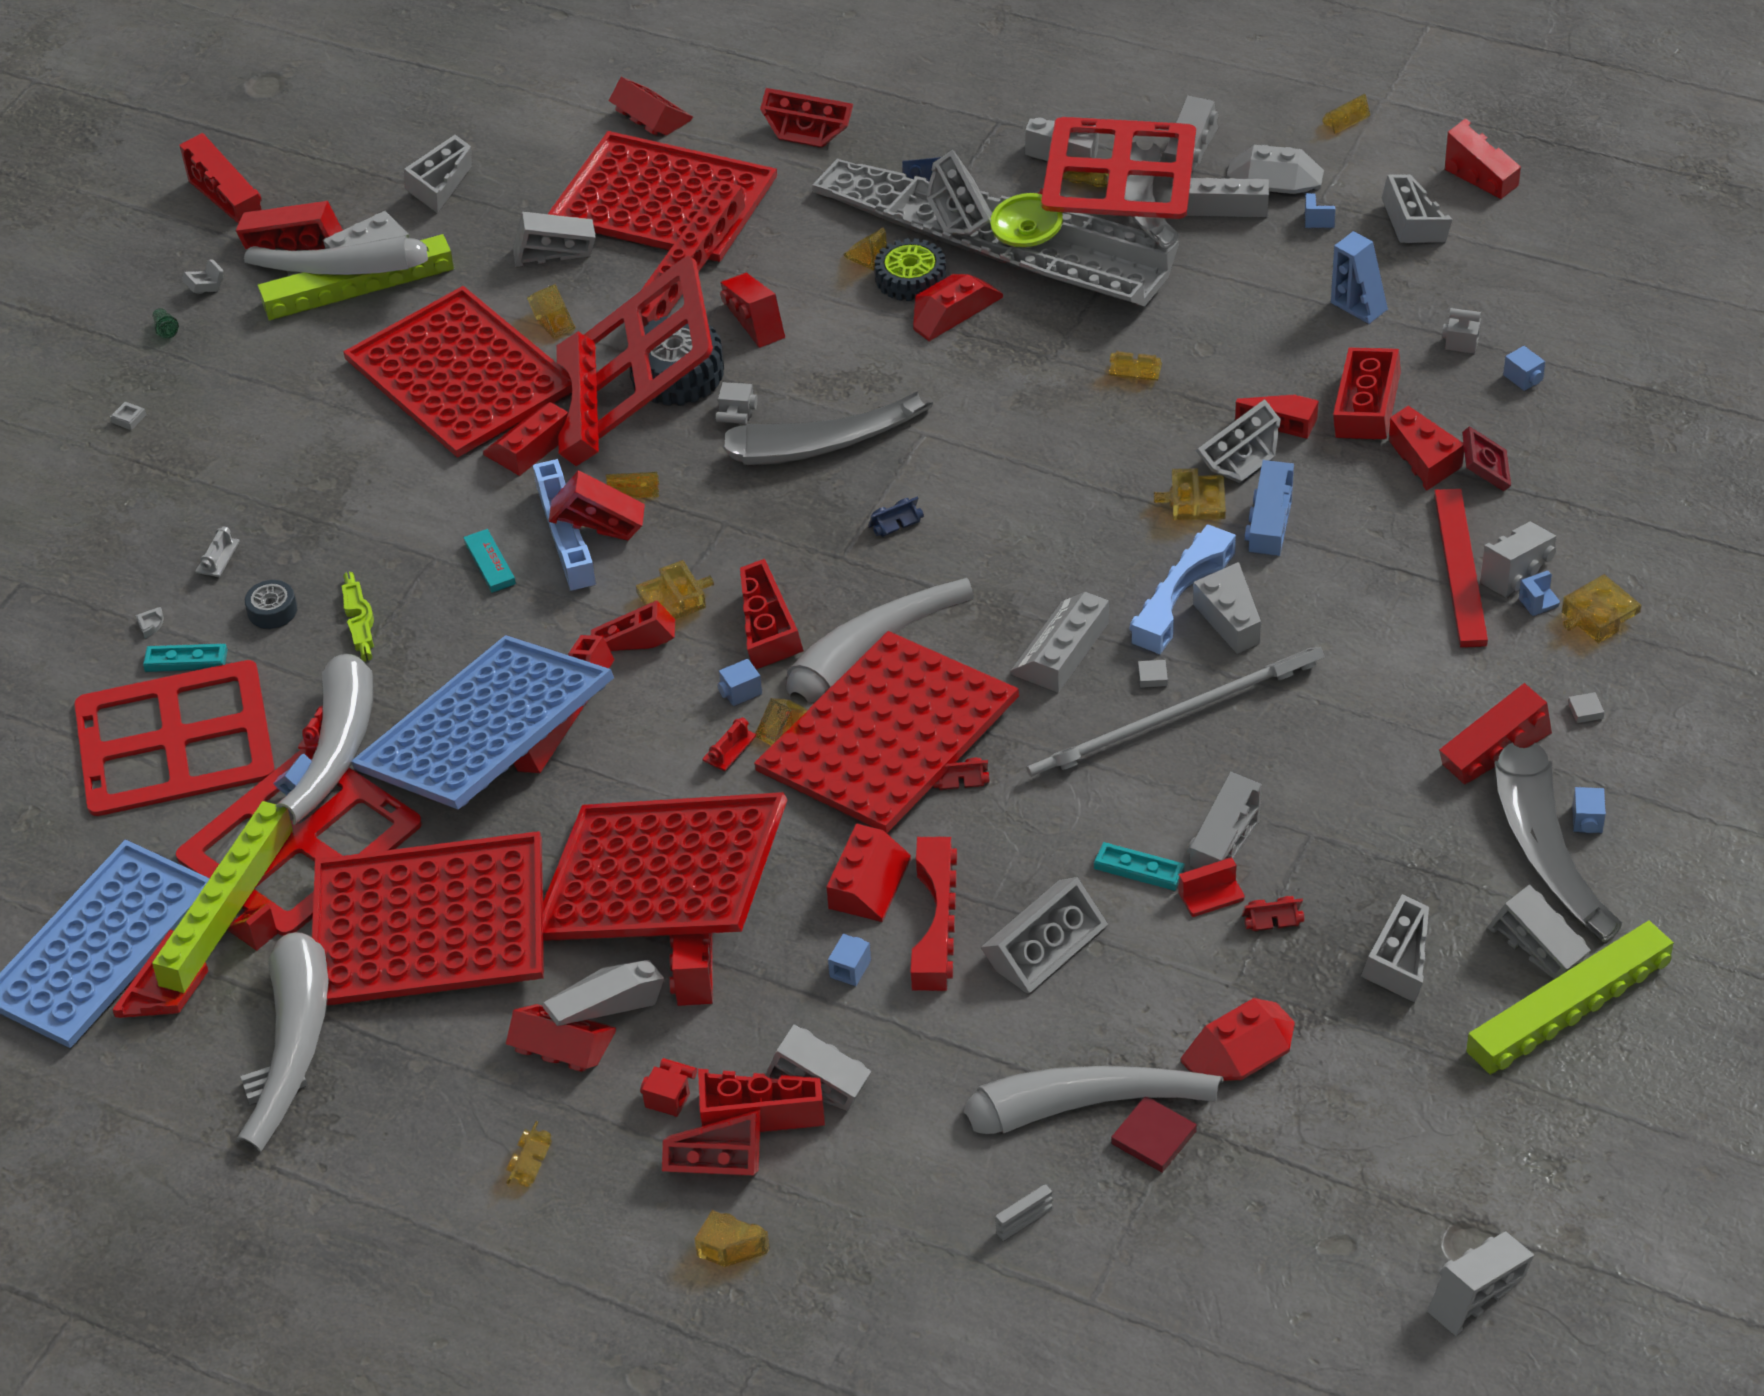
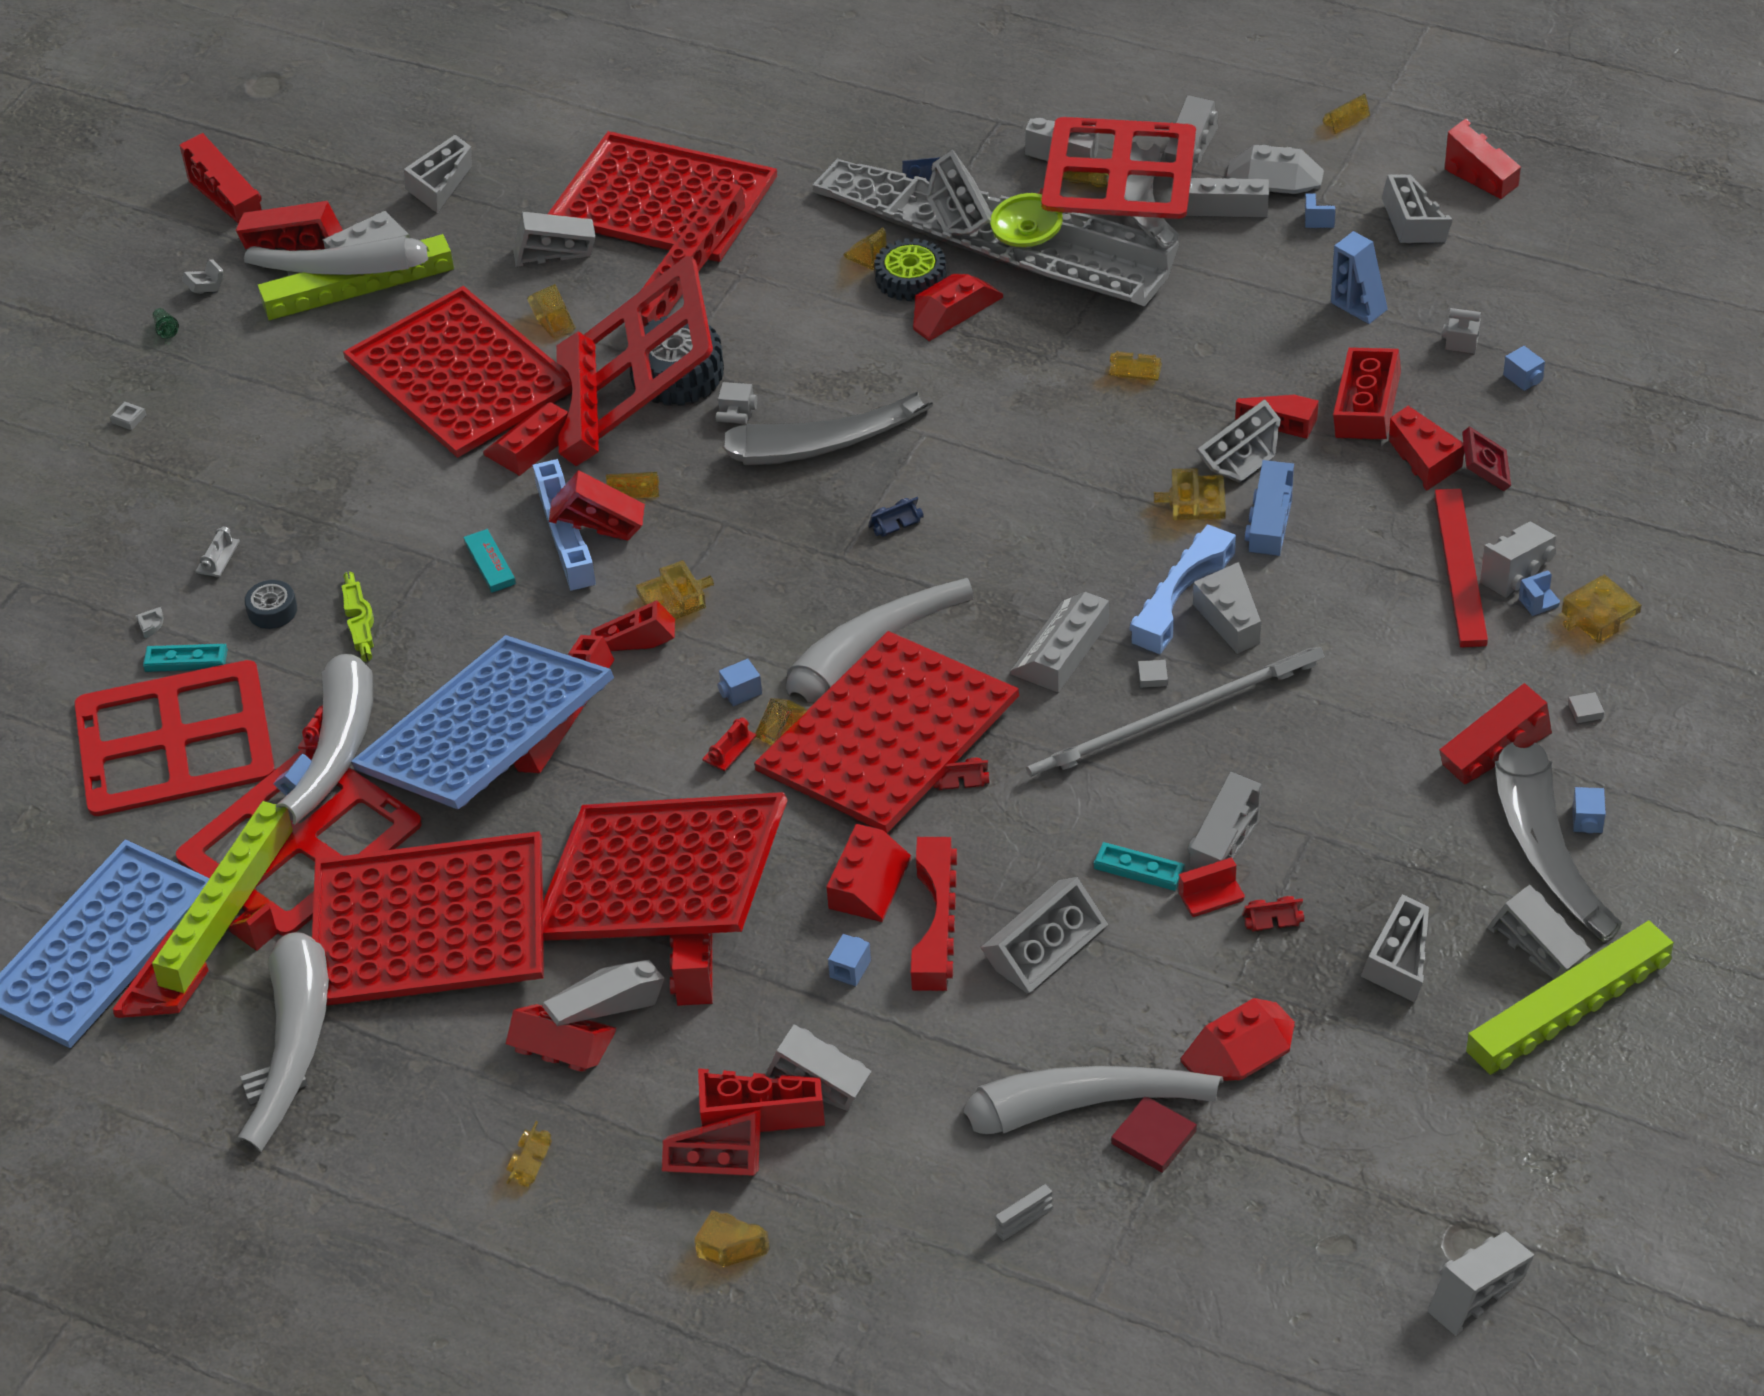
(647, 108): red slope -> none
(667, 1087): red brick -> none
(754, 308): red wedge -> none
(768, 621): red wedge -> none
(804, 117): red wedge -> none

